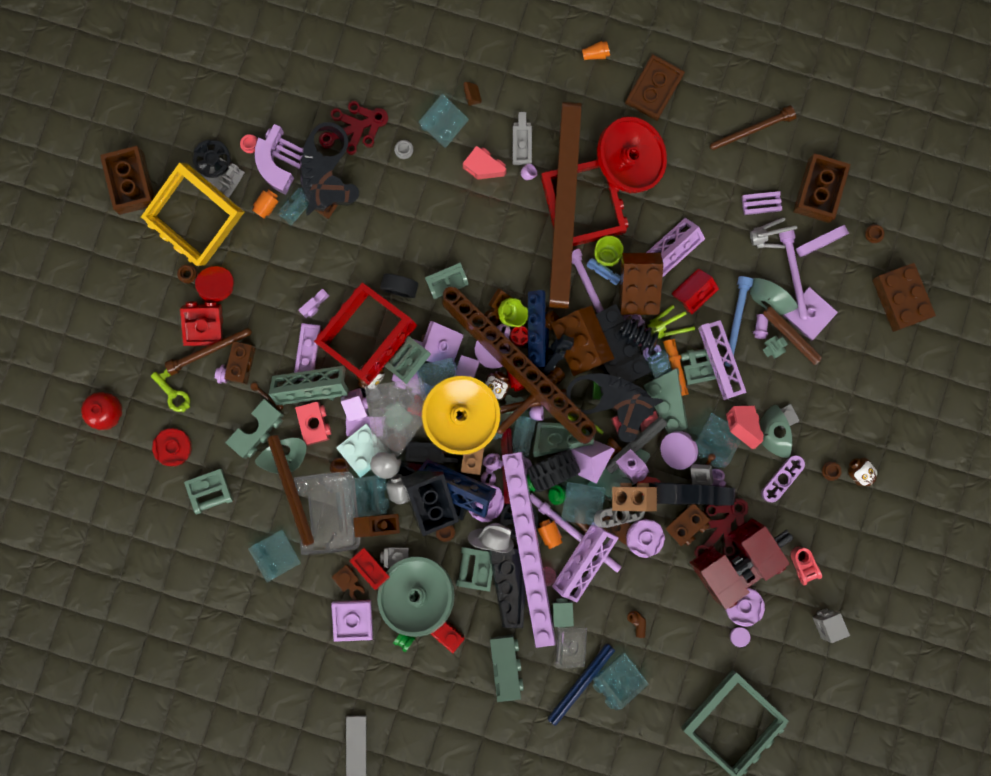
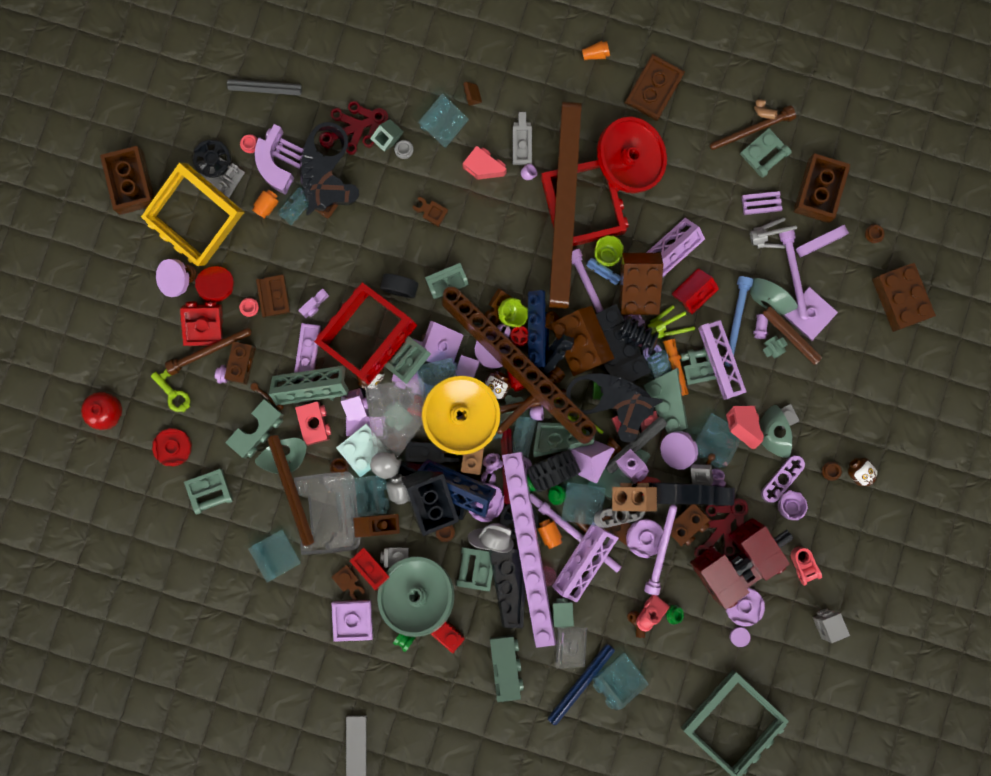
(172, 277): none -> lavender tile
(249, 307): none -> coral plate
(264, 87): none -> dark grey axle
(273, 296): none -> reddish brown plate
(386, 135): none -> sand green brick
(433, 212): none -> reddish brown plate
(651, 613): none -> coral piece
(653, 585): none -> lavender piece
(674, 614): none -> green plate
(762, 147): none -> sand green plate
(763, 112): none -> medium nougat arm
(792, 505): none -> lavender hair

